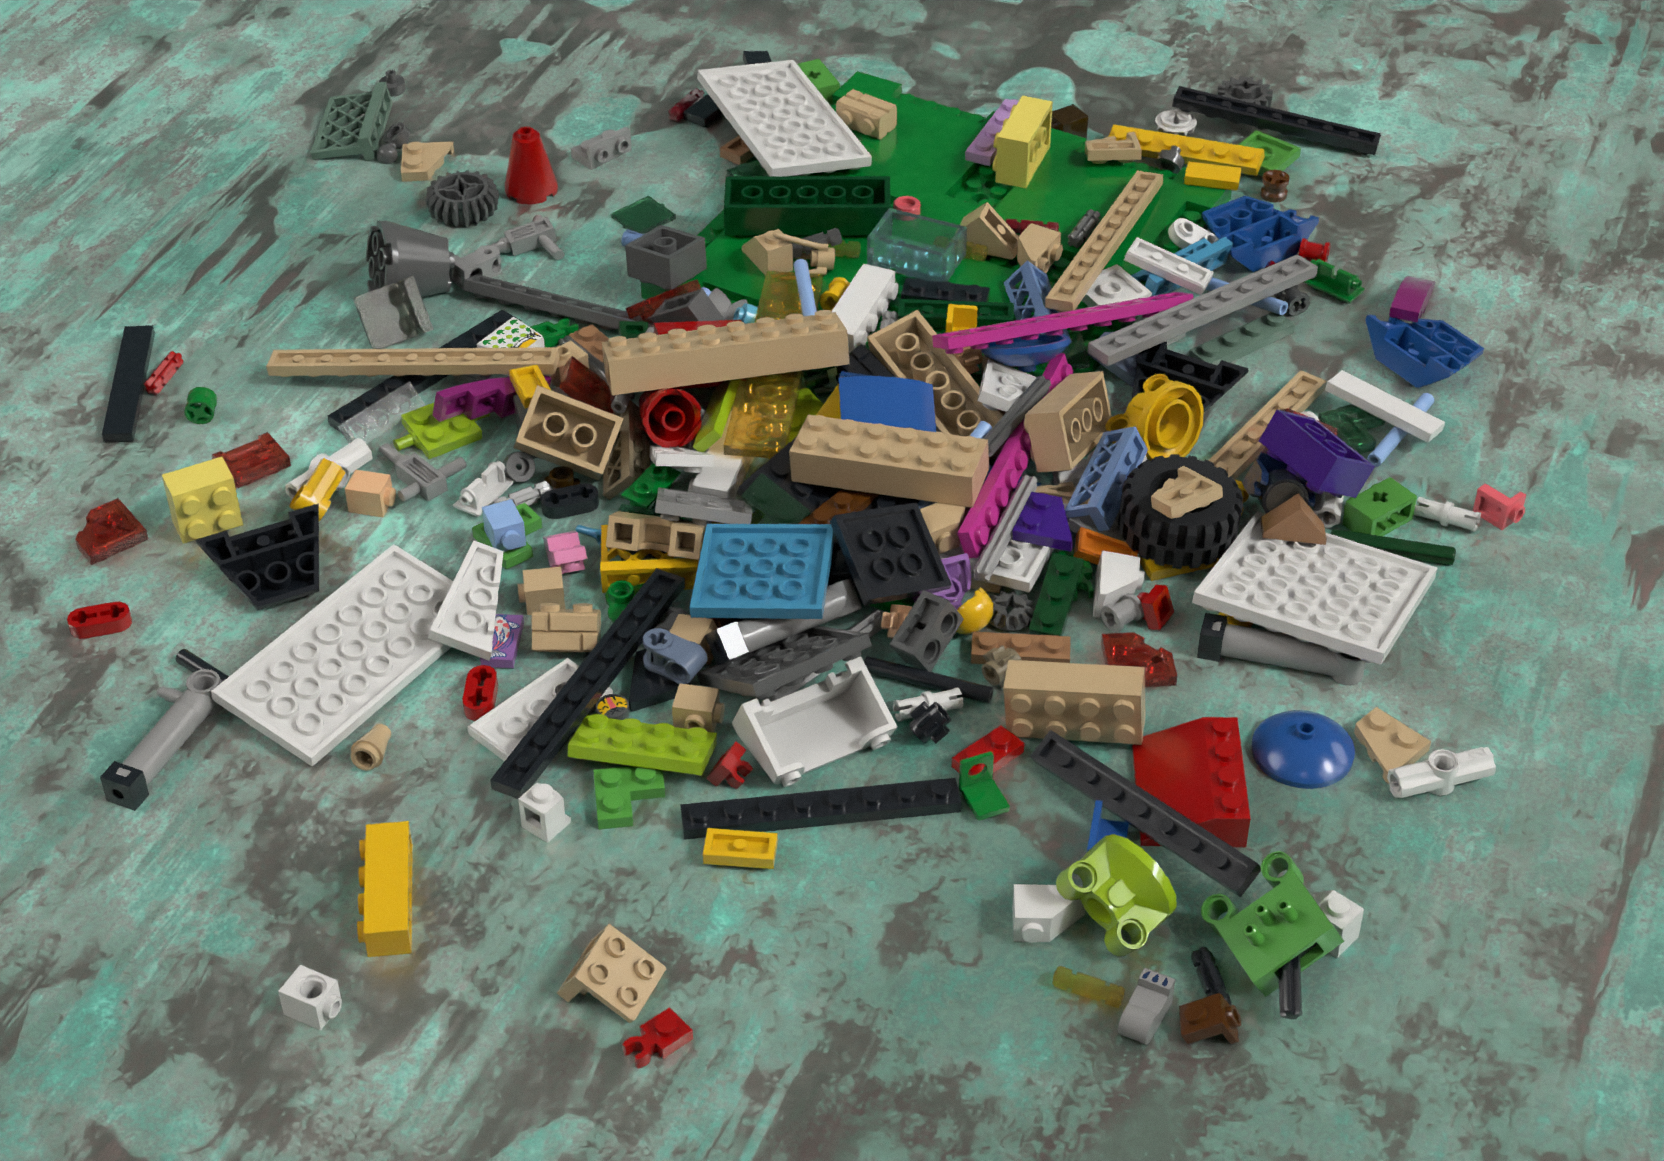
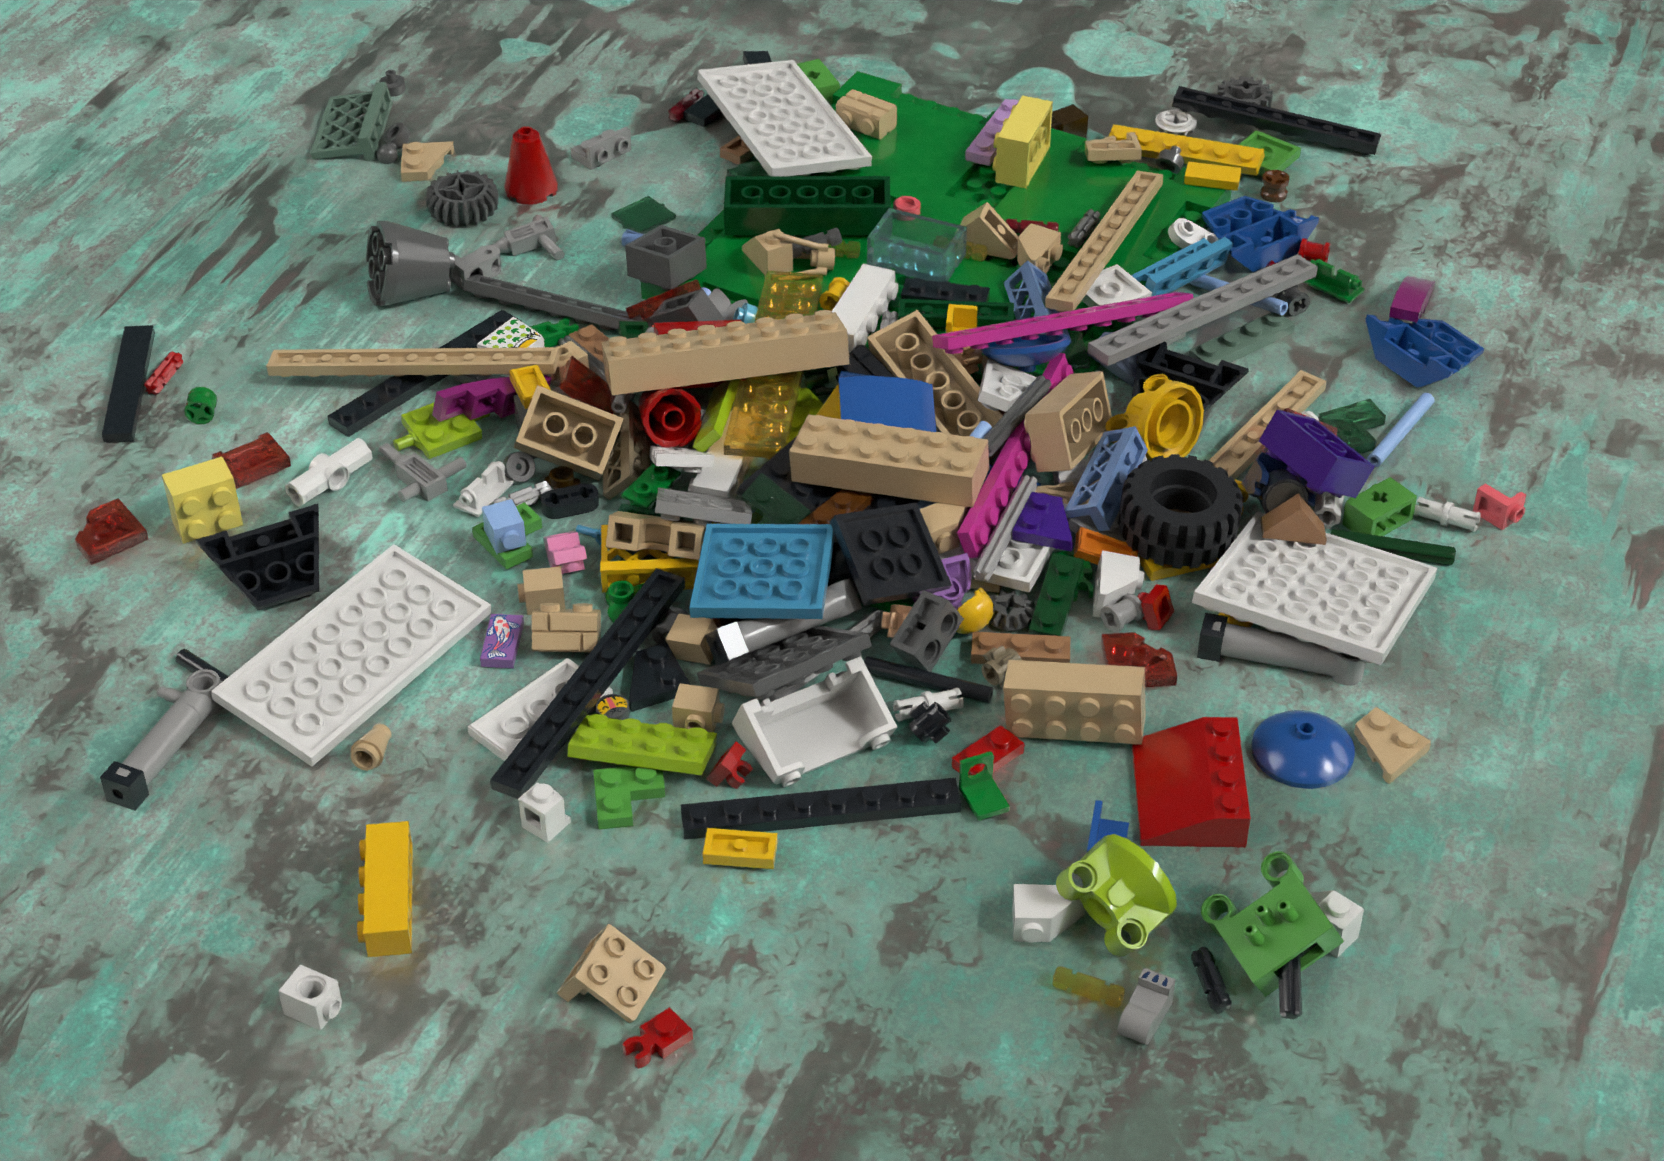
(99, 620): red beam -> none
(319, 487): yellow piece -> none
(369, 493): light nougat brick -> none
(381, 415): clear plate -> none
(393, 313): clear smoke bracket -> none
(470, 605): white wing -> none
(474, 692): red beam -> none
(675, 658): sand blue piece -> none
(804, 287): light blue piece -> none
(1147, 813): black plate -> none
(1169, 266): white tile -> none
(1185, 493): tan wing -> none
(1209, 1018): reddish brown bracket -> none
(1385, 406): white tile -> none
(1441, 772): white piece -> none

